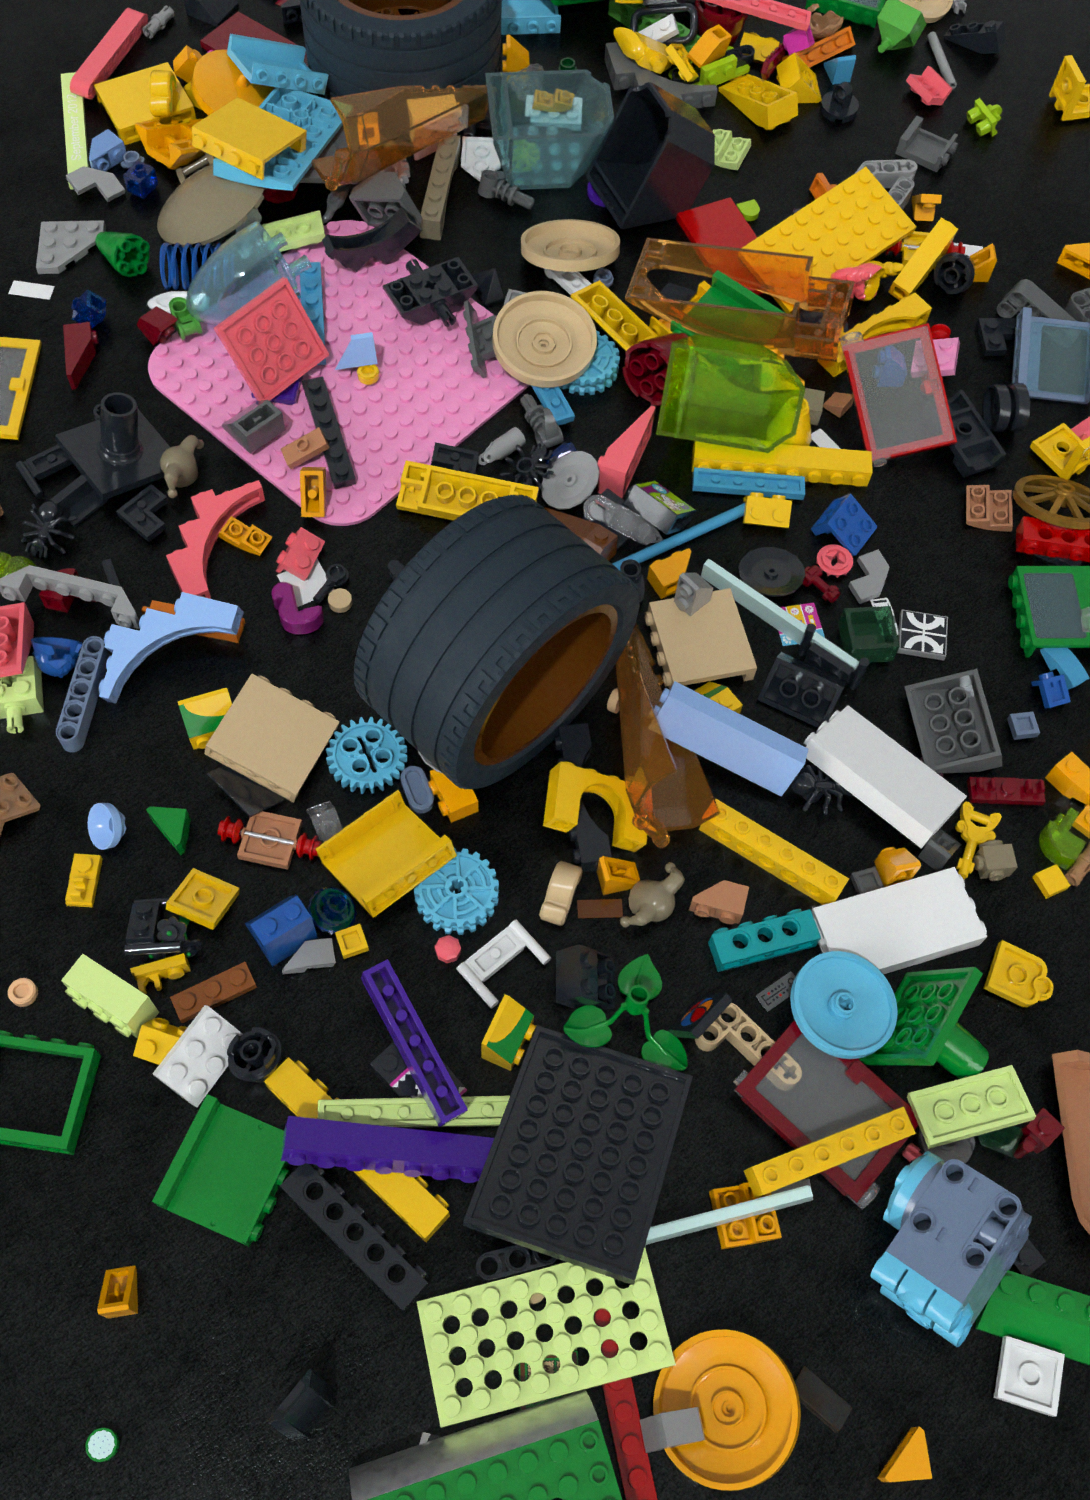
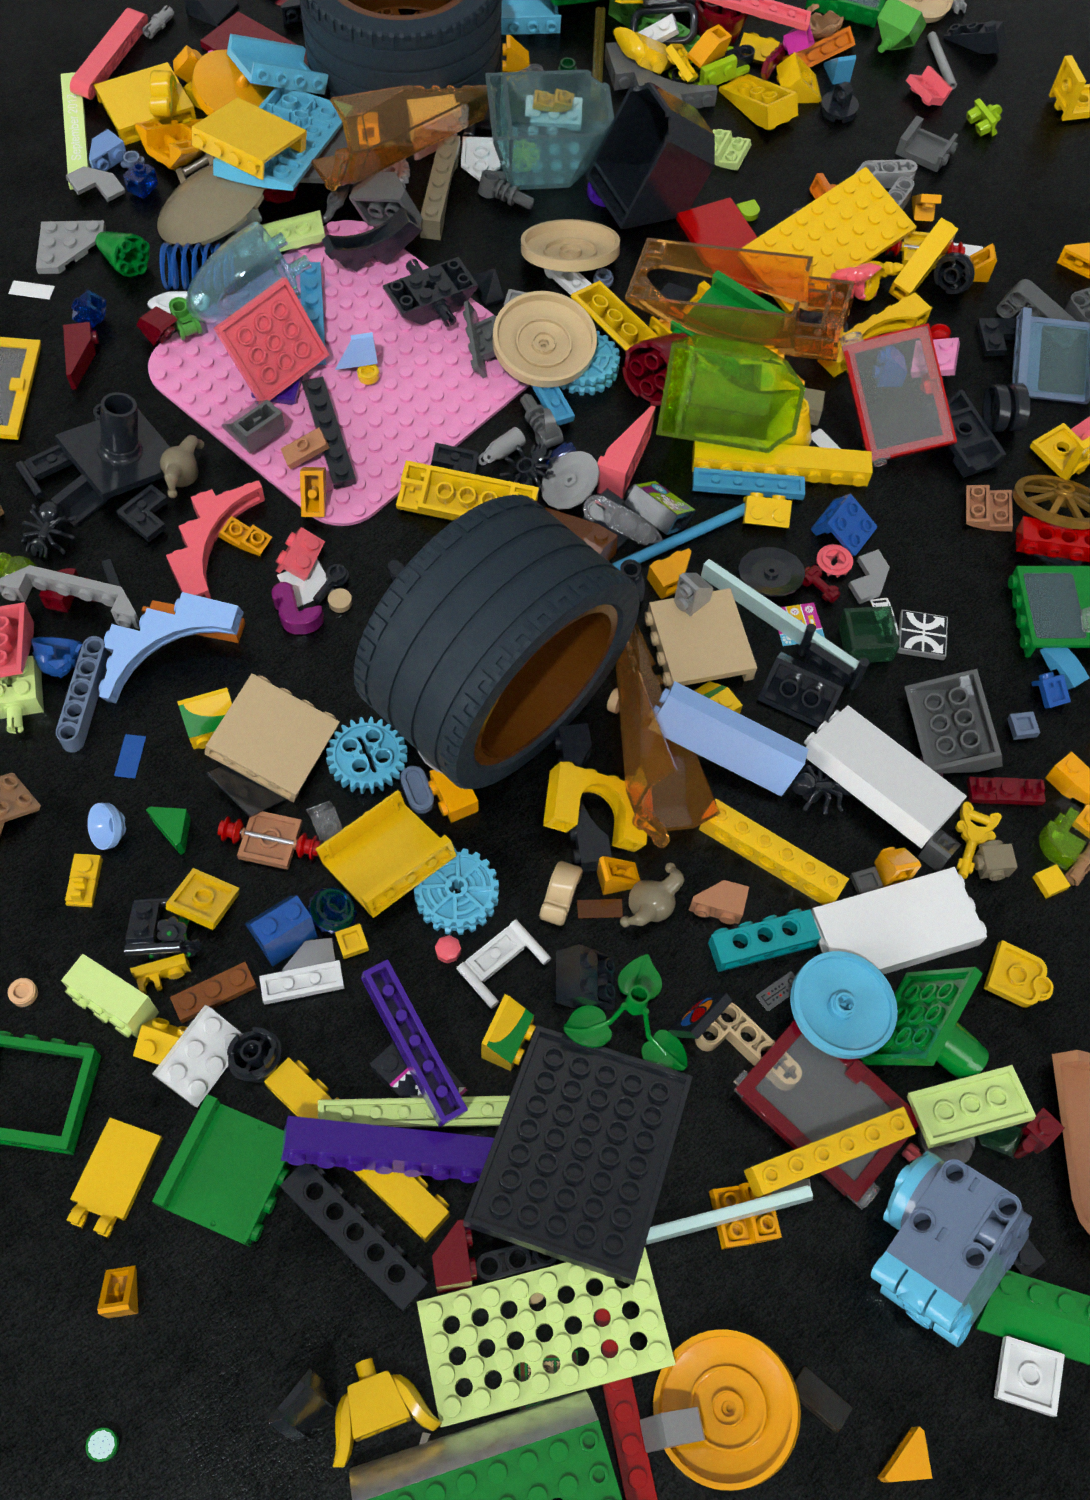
(113, 1175): none -> yellow tile
(130, 756): none -> blue sticker
(301, 982): none -> white plate
(375, 1406): none -> yellow torso
(451, 1261): none -> dark red slope
(598, 50): none -> clear yellow axle
(839, 403): nougat slope -> none

